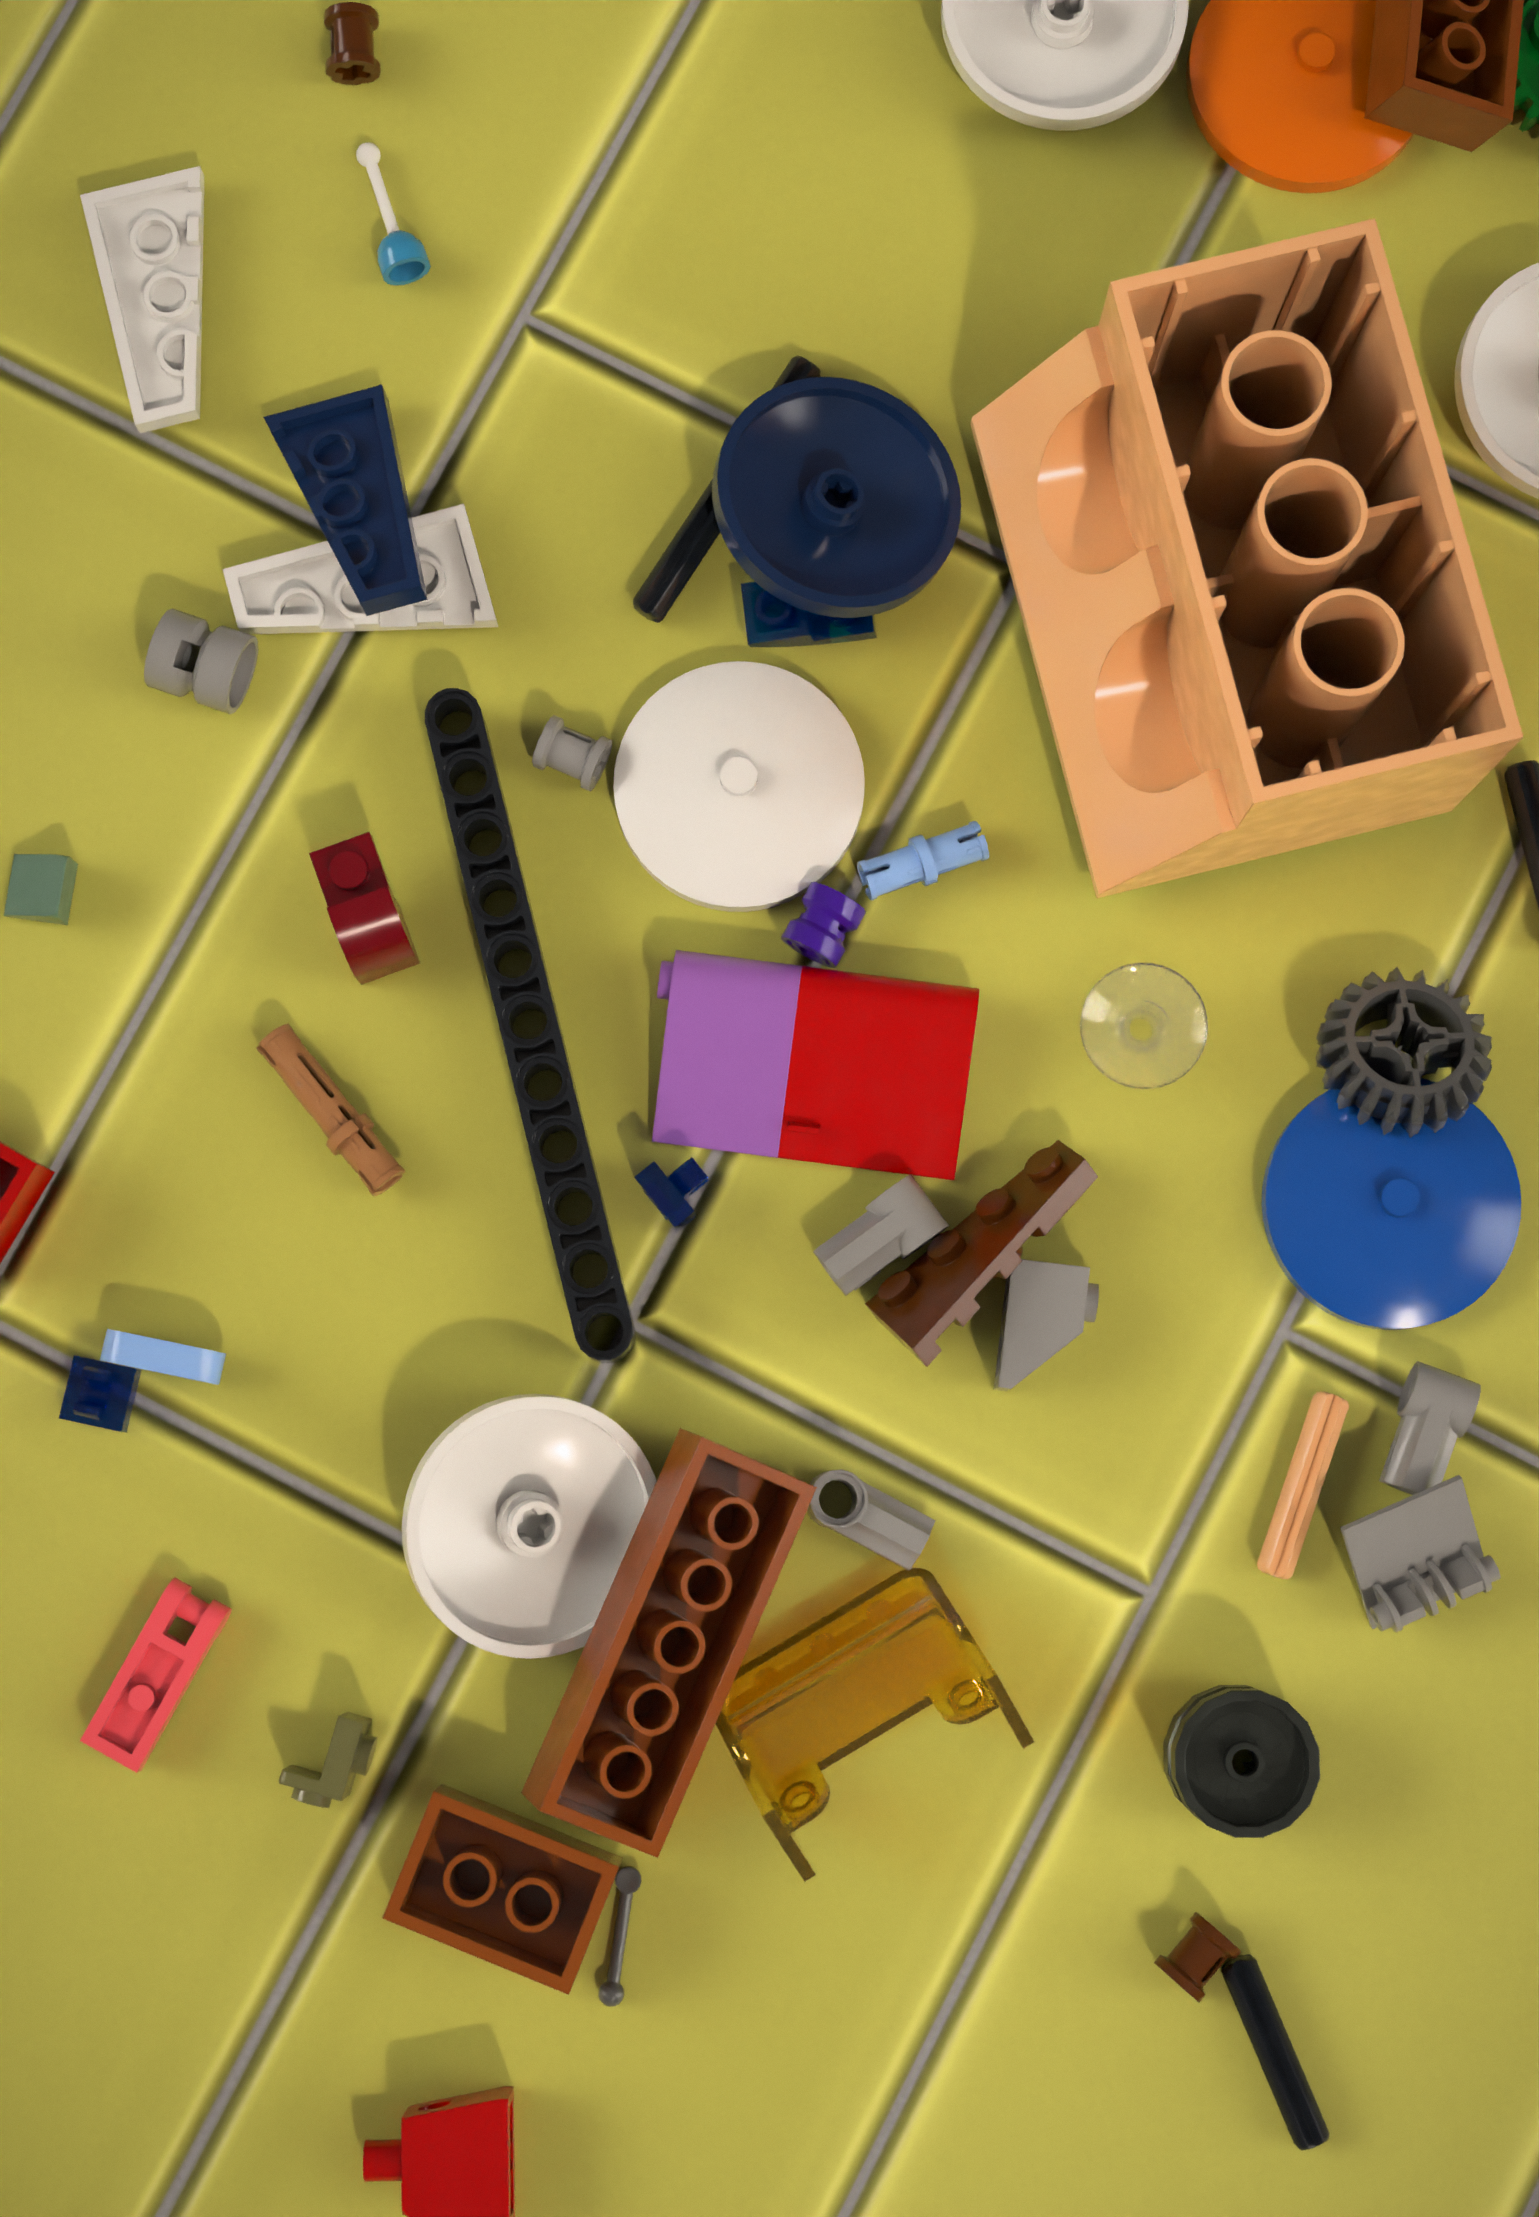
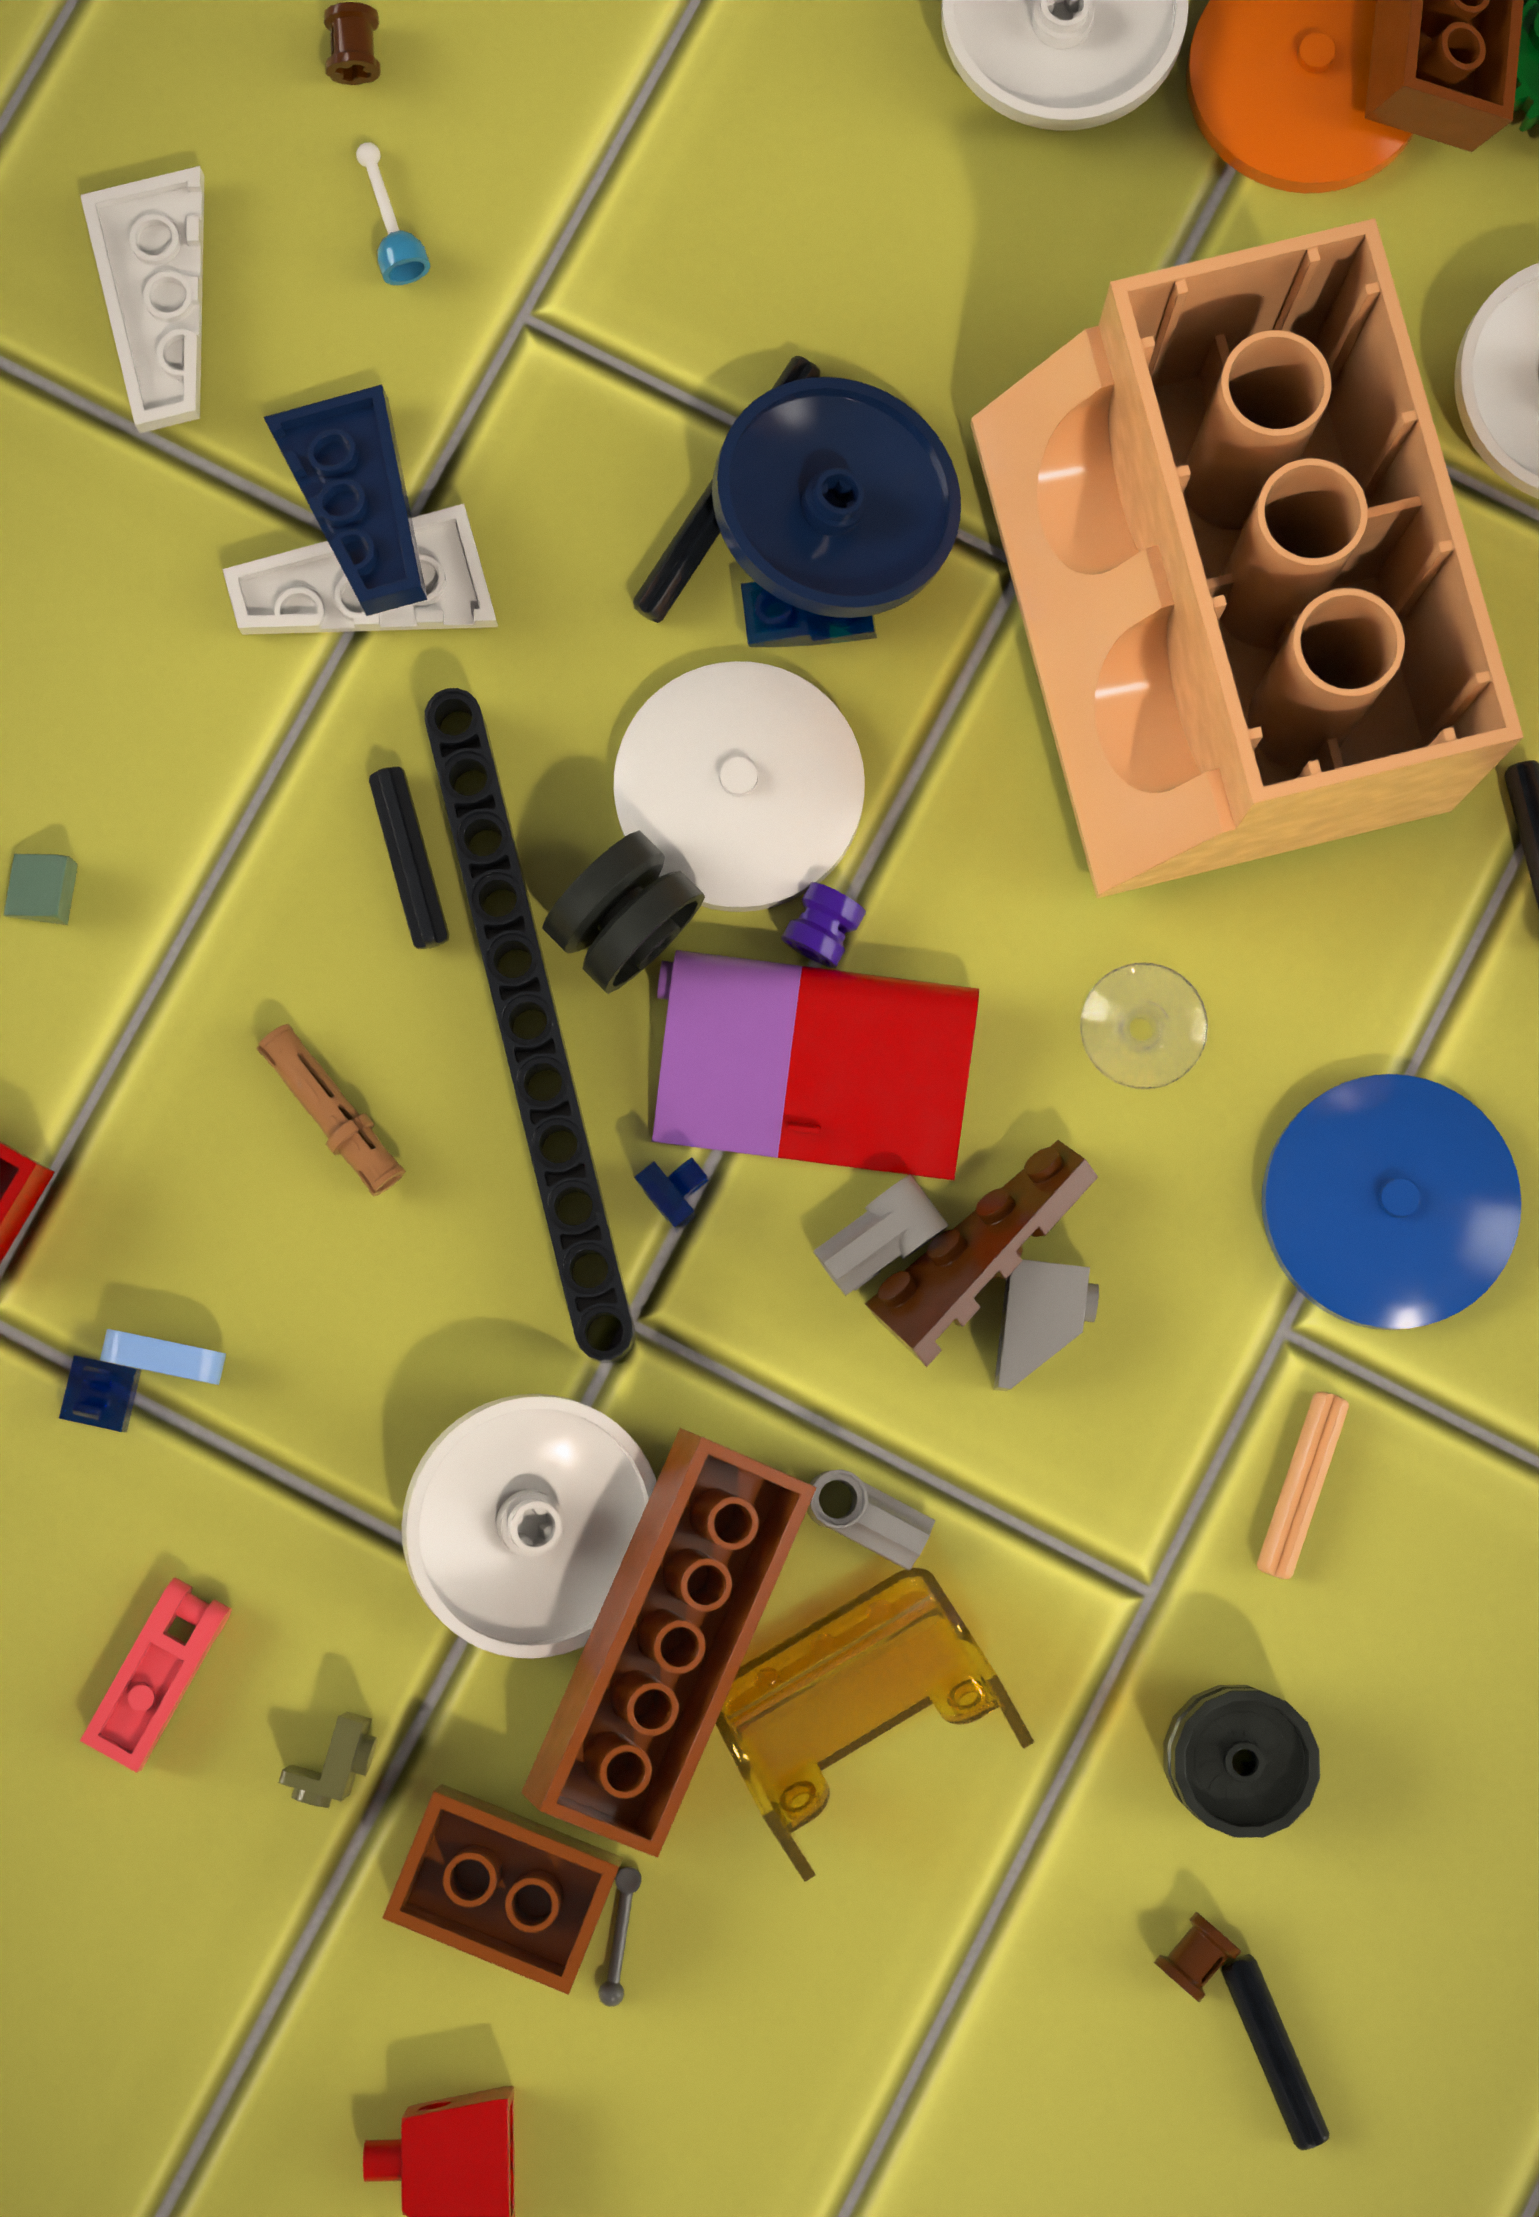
(221, 668): light grey wheel -> none
(364, 909): dark red brick -> none
(409, 858): none -> black axle
(572, 753): light grey bush -> none
(623, 911): none -> pearl dark grey wheel
(923, 860): light blue pin -> none
(1382, 1077): dark grey gear -> none
(1417, 1555): light grey hinge -> none
(1433, 1413): light grey piece -> none

